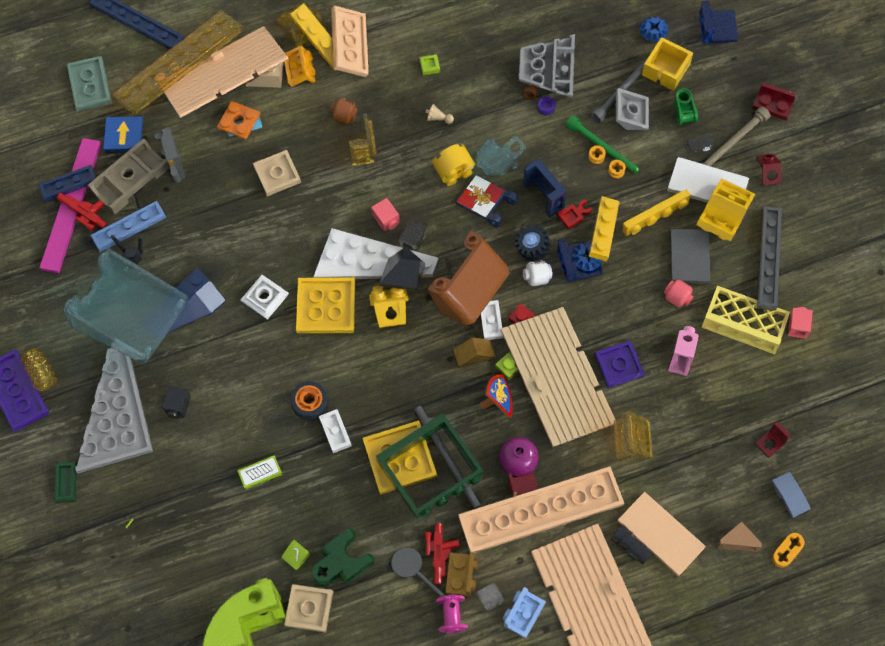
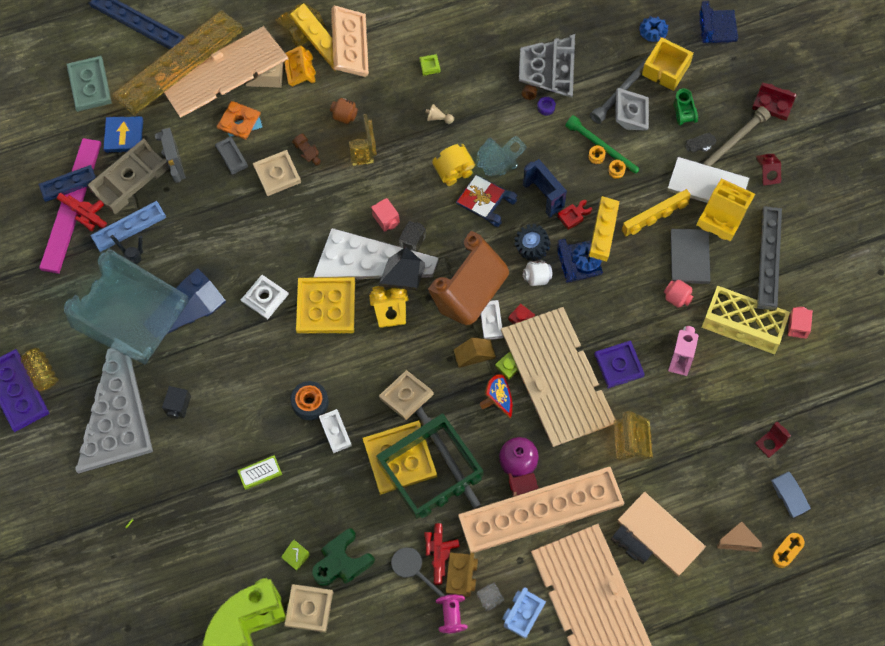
(65, 482): dark green tile -> none
(231, 155): none -> dark grey tile
(310, 153): none -> reddish brown piece
(406, 395): none -> tan plate

